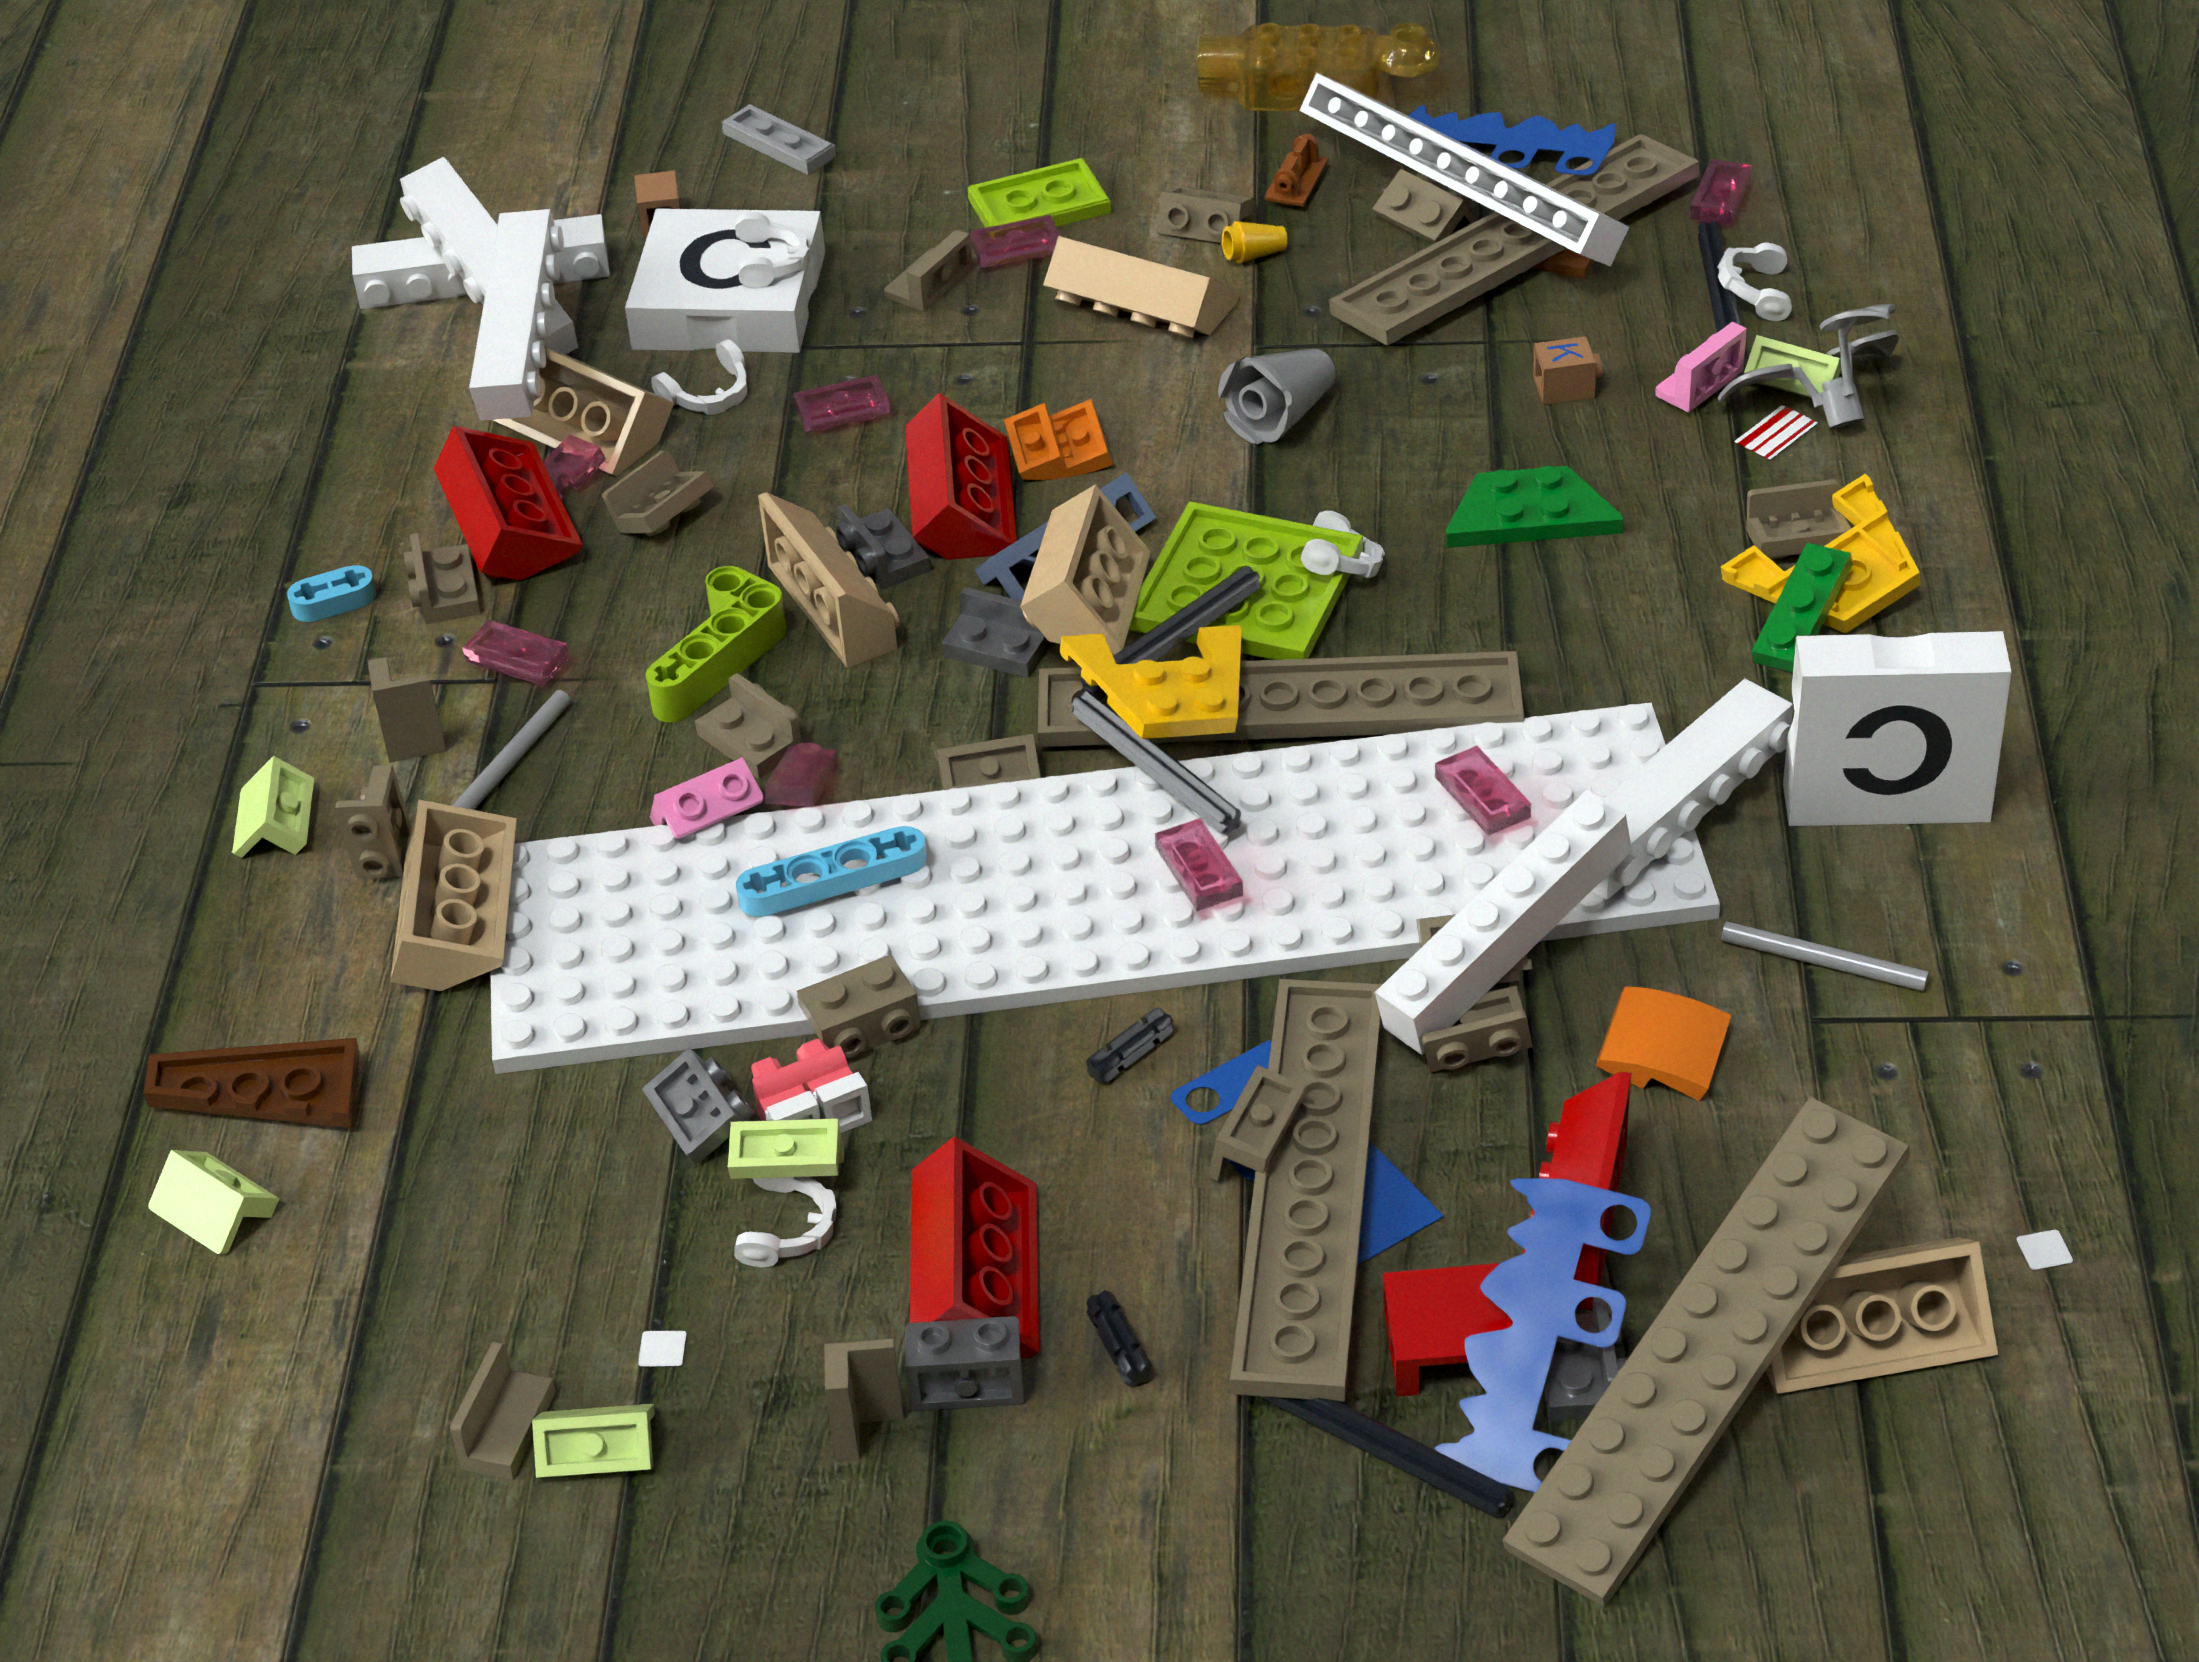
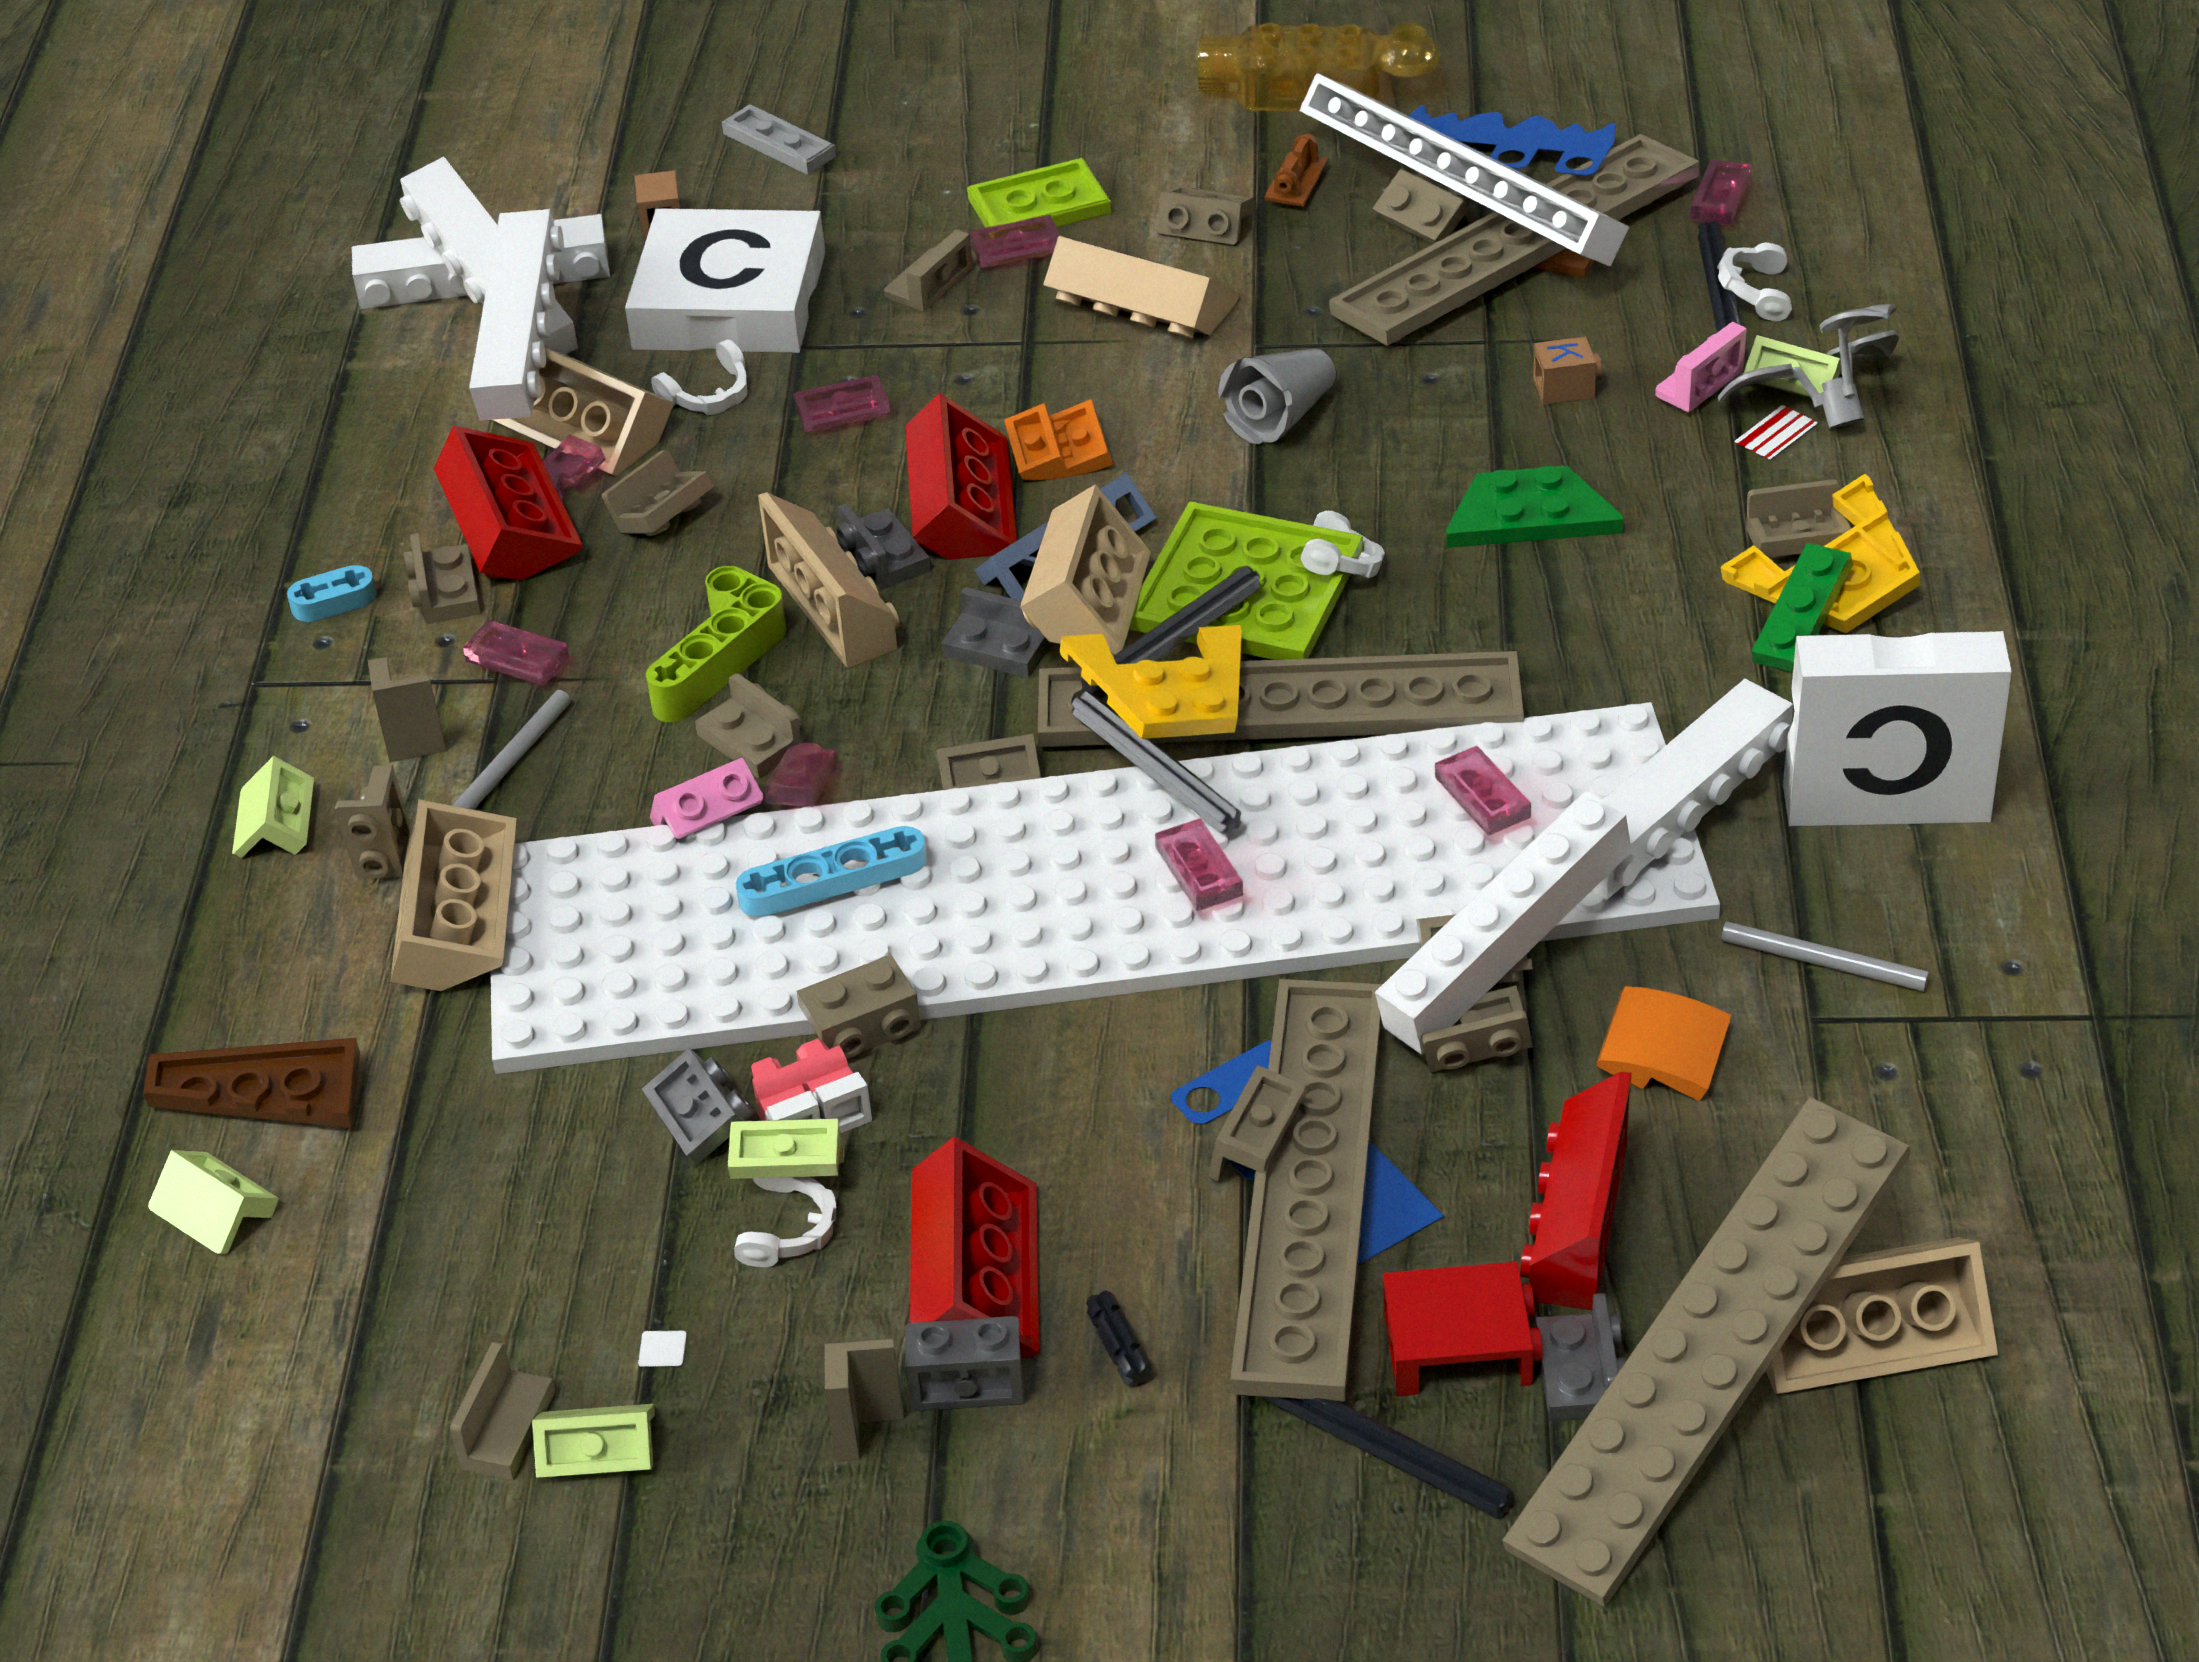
(760, 271): white piece -> none
(1129, 1045): black axle -> none
(1251, 240): yellow cone -> none
(1542, 1302): piece -> none
(2044, 1249): white sticker -> none

